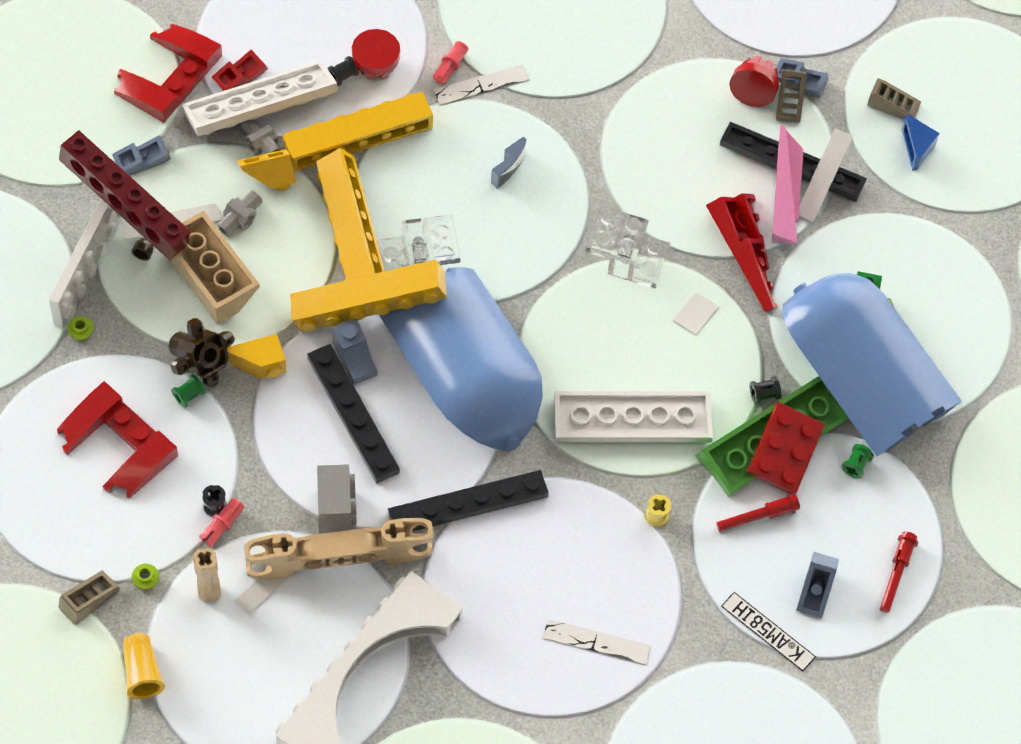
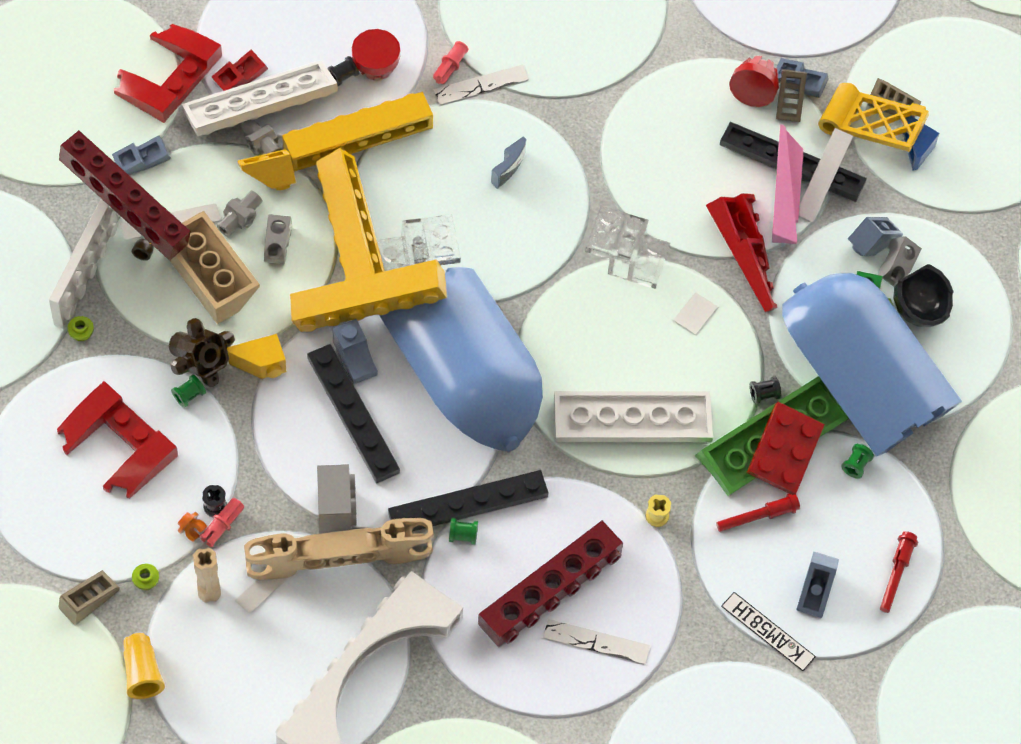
(188, 523): none -> orange plate
(277, 238): none -> light grey leg
(463, 531): none -> green bush
(598, 539): none -> dark red brick
(847, 102): none -> yellow piece
(873, 235): none -> sand blue slope
(899, 259): none -> light grey leg
(924, 297): none -> black cylinder

